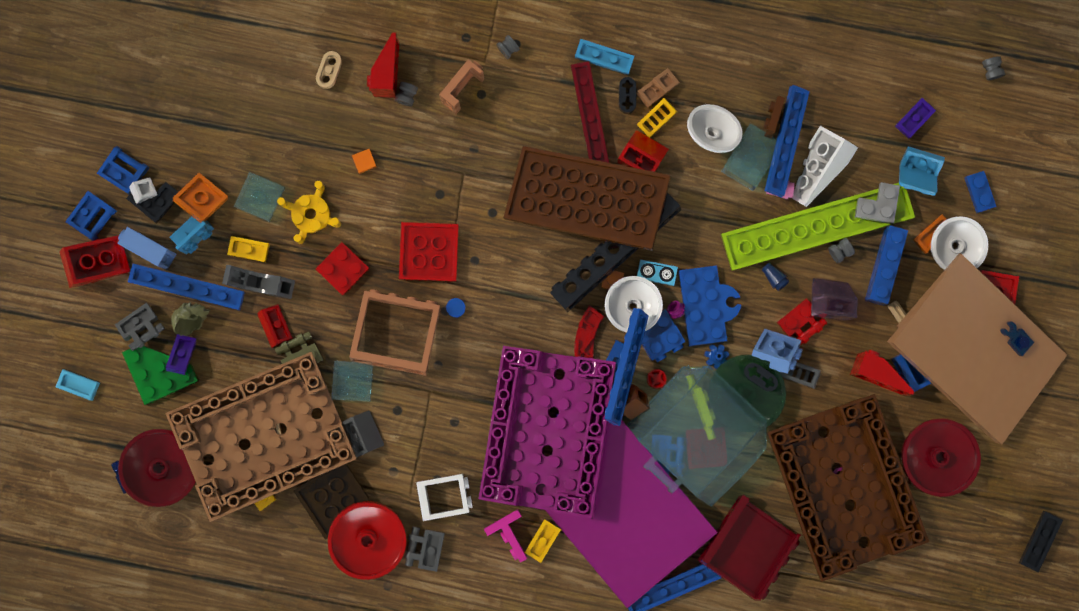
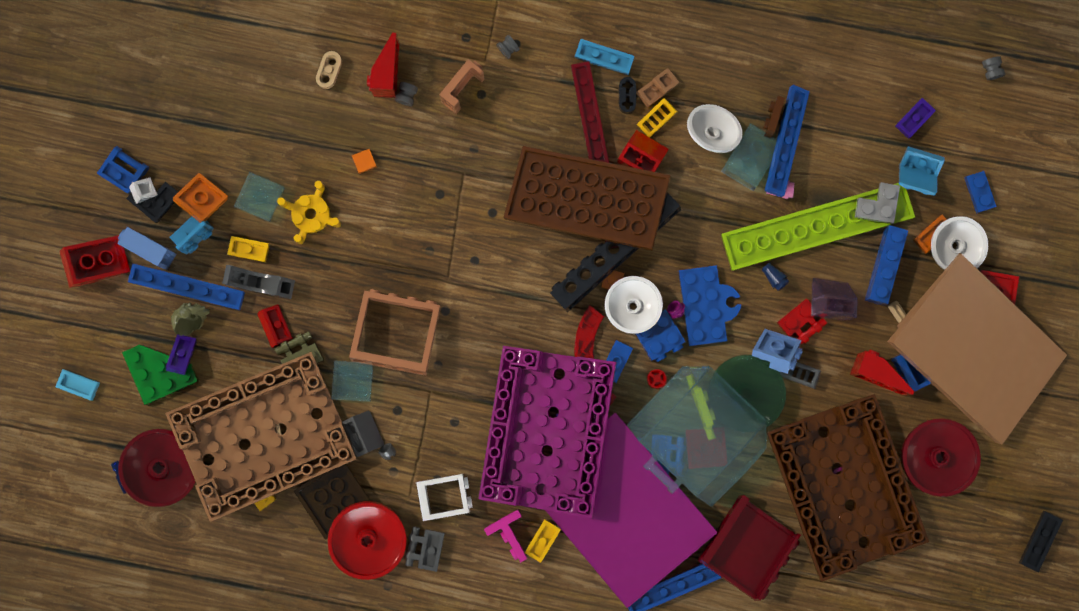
(86, 212): blue plate -> none
(137, 322): dark grey plate -> none
(342, 268): red plate -> none
(387, 451): none -> dark grey hinge
(428, 251): red plate -> none
(455, 307): blue tile -> none
(626, 366): blue plate -> none
(636, 402): reddish brown slope -> none
(657, 272): tile -> none
(712, 355): blue plant -> none
(763, 373): black beam -> none
(826, 159): white wedge -> none
(841, 250): dark grey wheel -> none
(1019, 340): clear blue plate -> none

